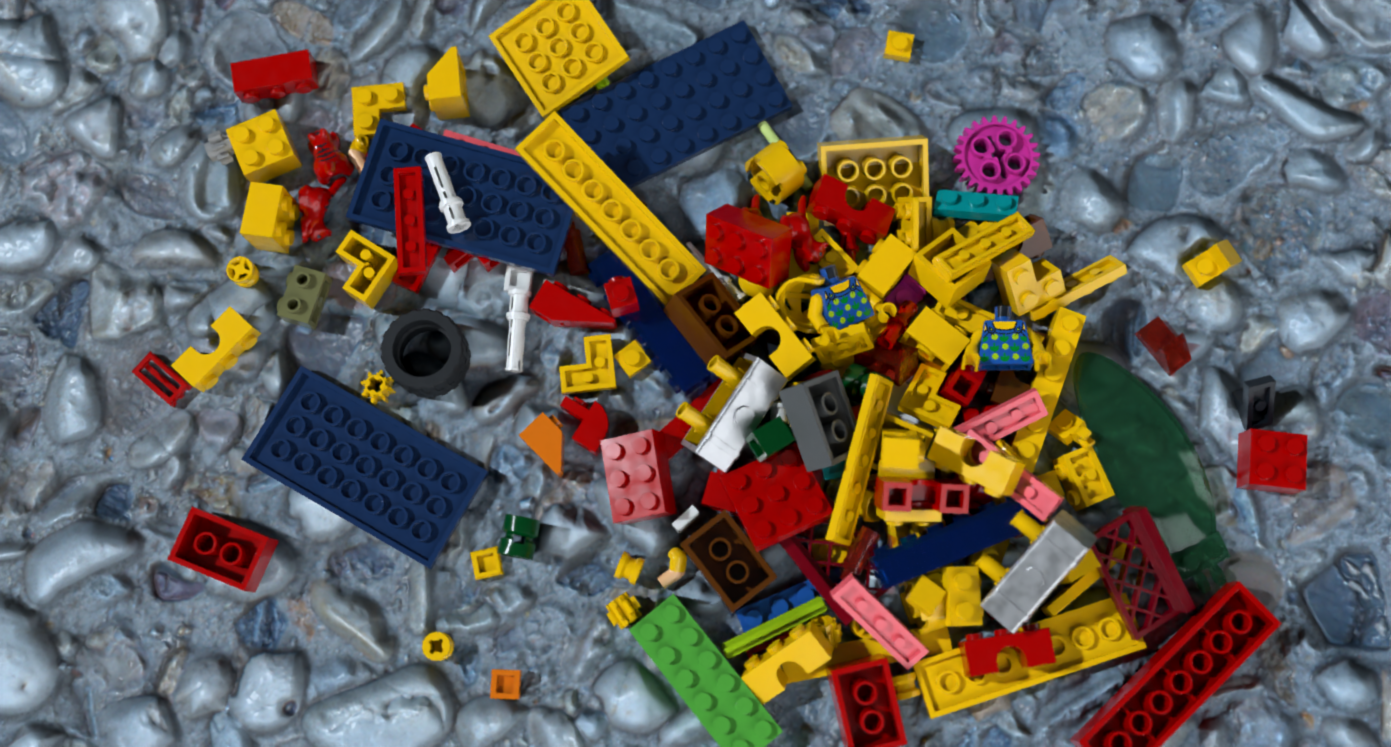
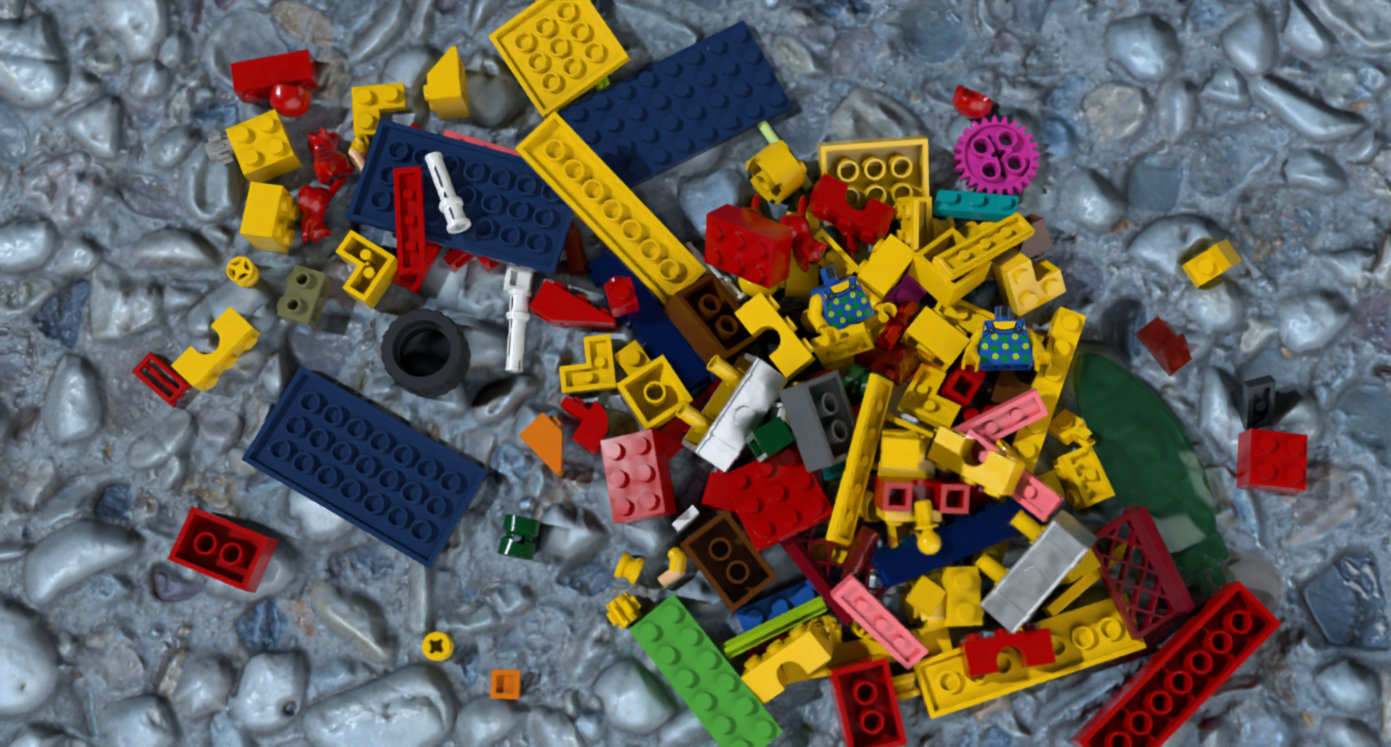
(290, 100): none -> red hair
(370, 387): yellow gear -> none
(486, 563): yellow tile -> none
(654, 393): none -> yellow slope
(793, 293): yellow helmet -> none
(898, 46): yellow plate -> none
(928, 541): none -> yellow axle
(971, 103): none -> red hair
(1082, 283): yellow plate -> none

